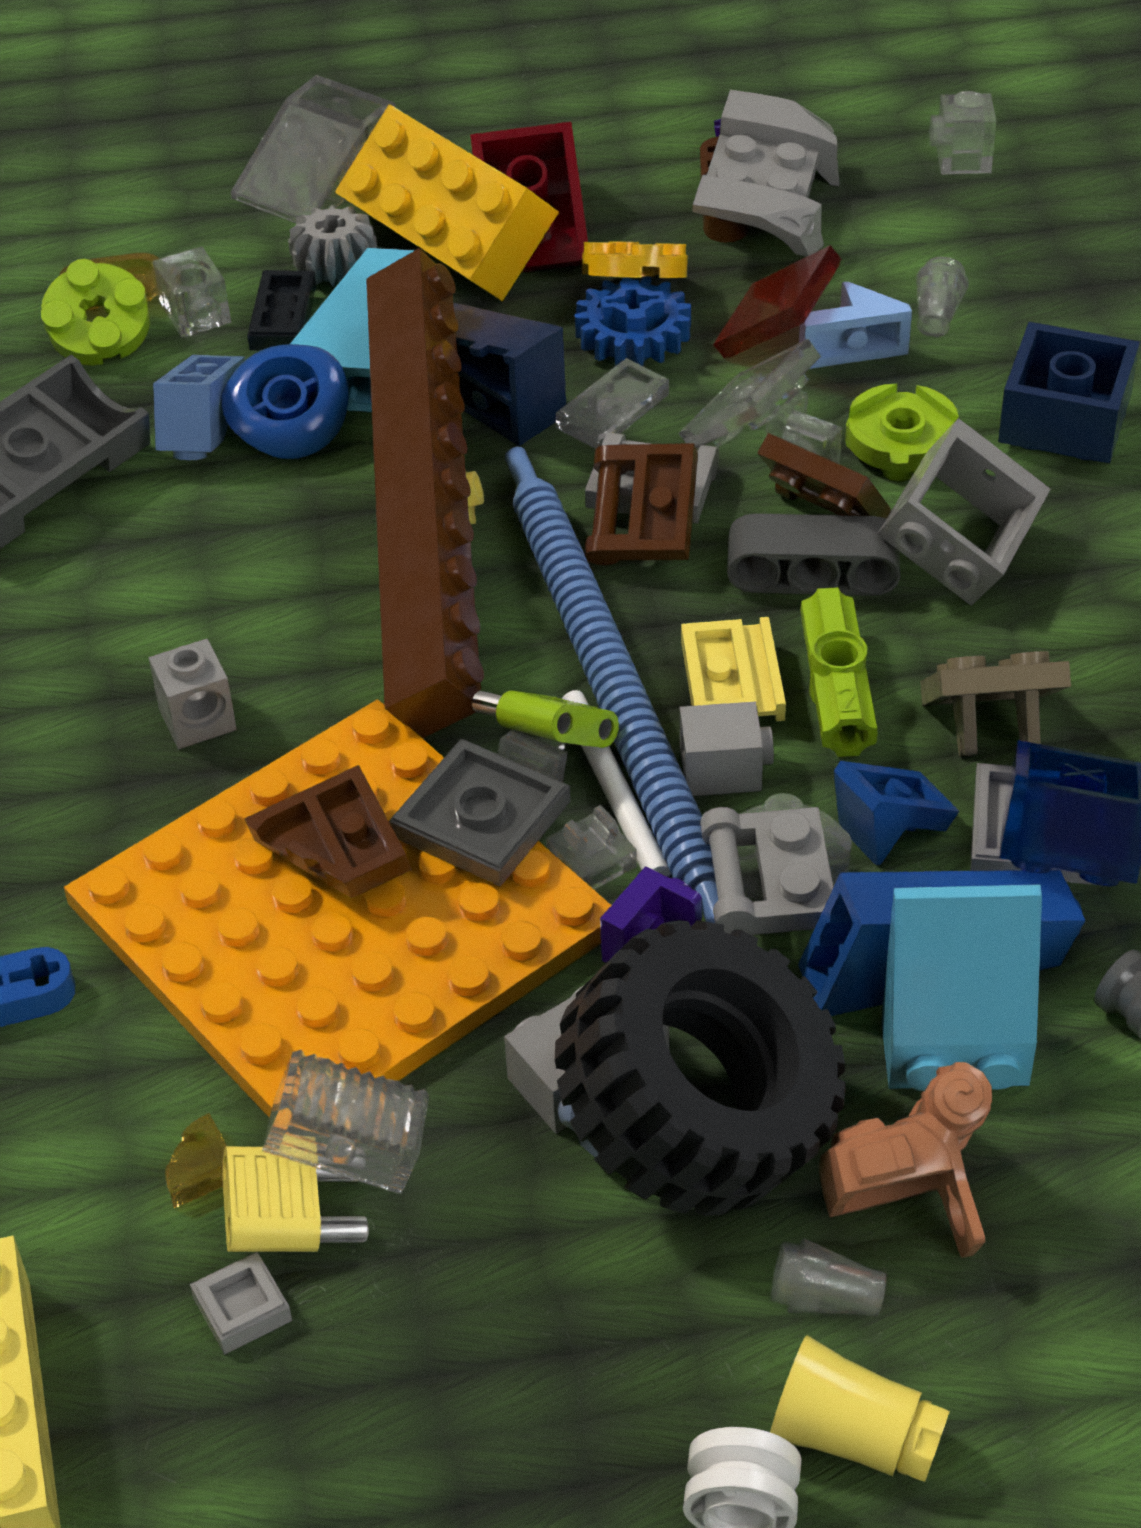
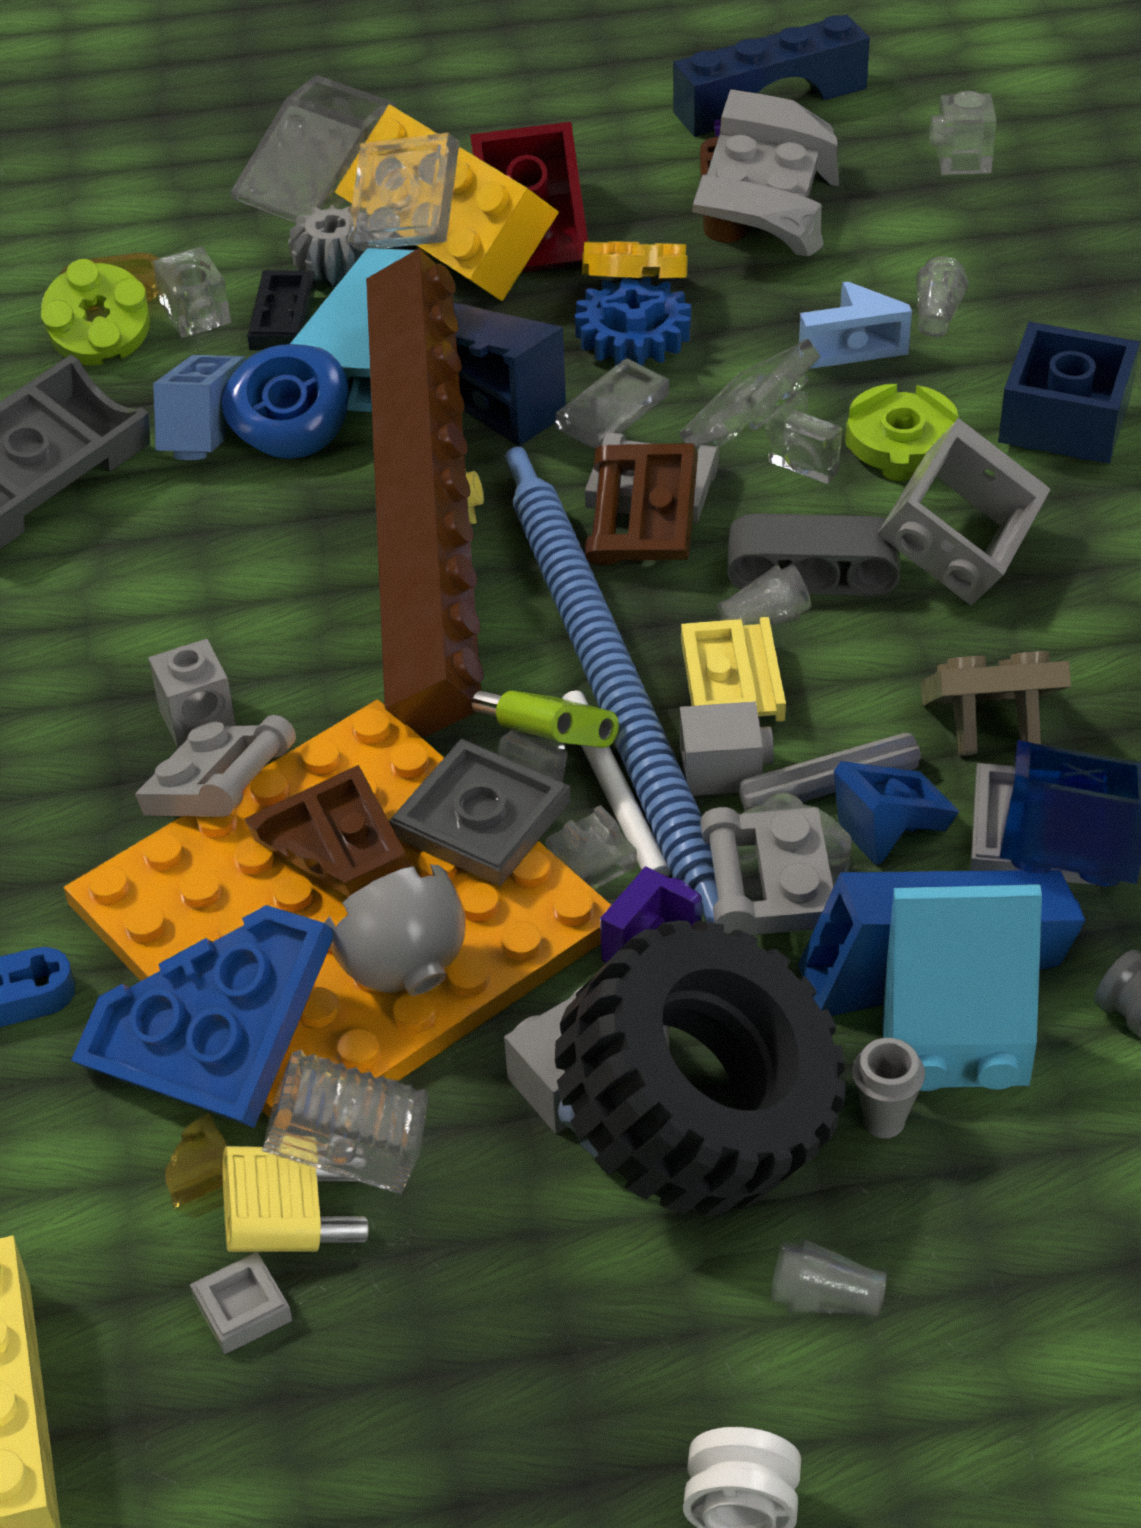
(212, 1016): none -> blue plate
(214, 768): none -> light grey plate
(400, 931): none -> light grey cylinder
(403, 192): none -> clear plate
(774, 595): none -> clear cone
(778, 302): clear red tile -> none
(816, 776): none -> light grey axle
(820, 480): reddish brown plate -> none
(825, 53): none -> dark blue arch
(838, 672): lime piece -> none
(857, 1414): light yellow plant -> none
(887, 1085): none -> light grey cone
(914, 1155): nougat piece -> none

